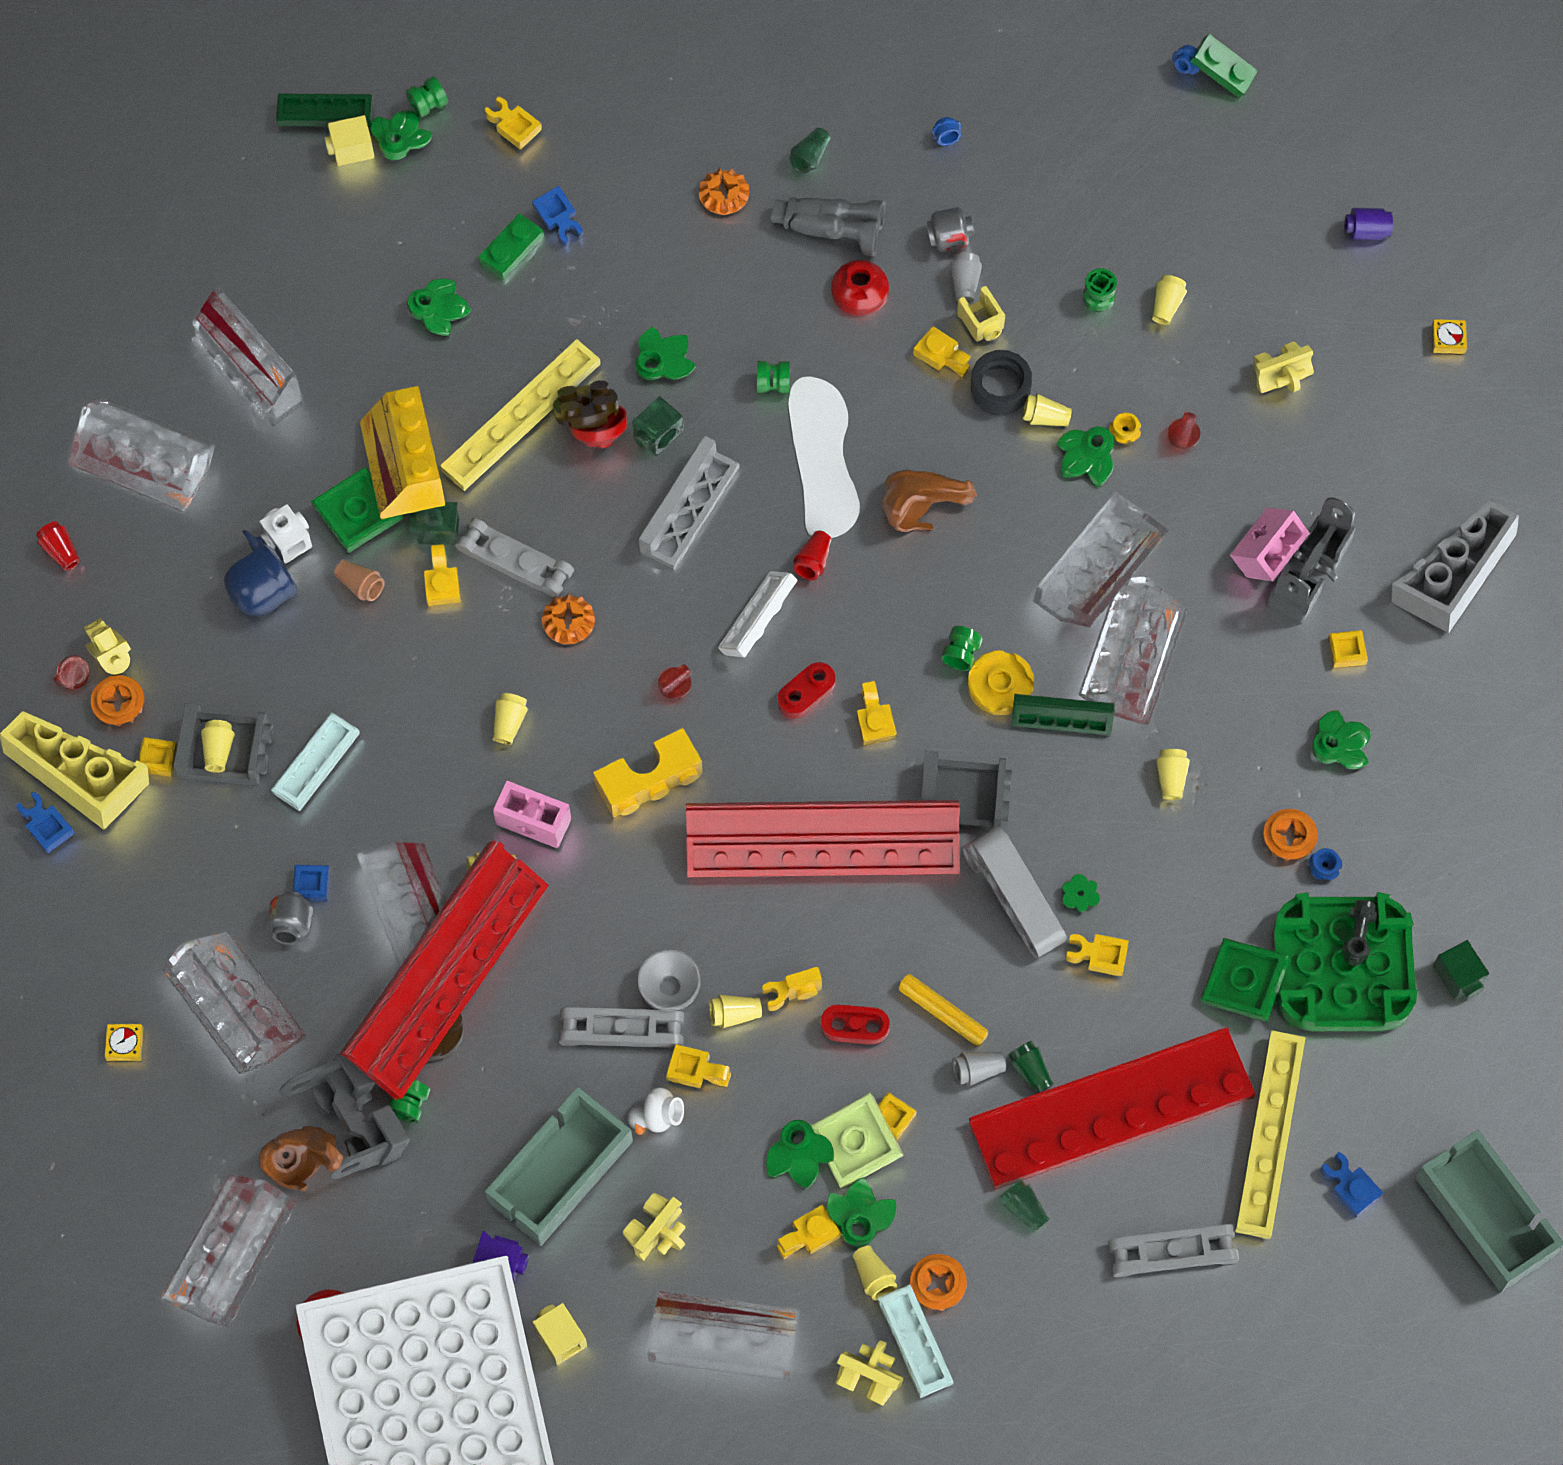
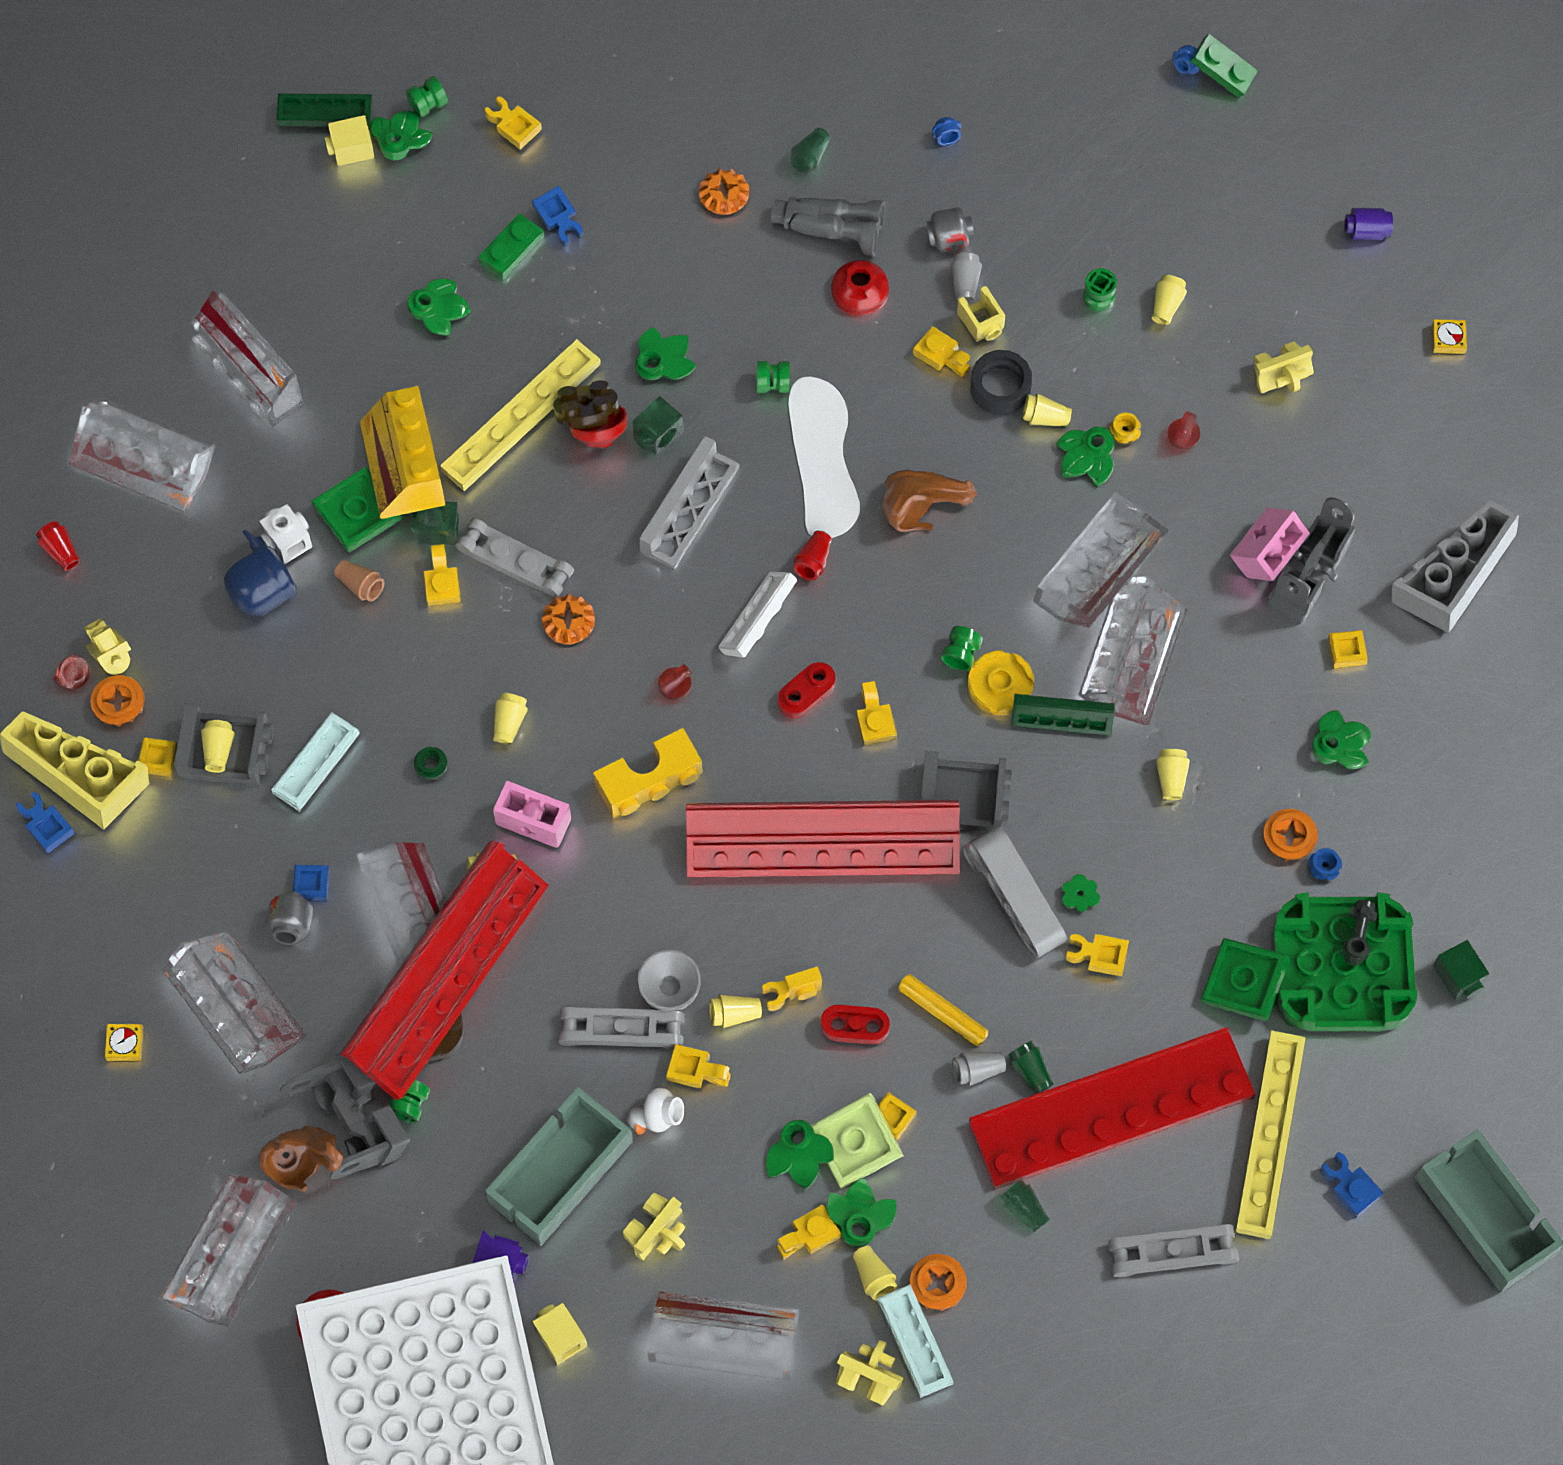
(430, 754): none -> dark green plate

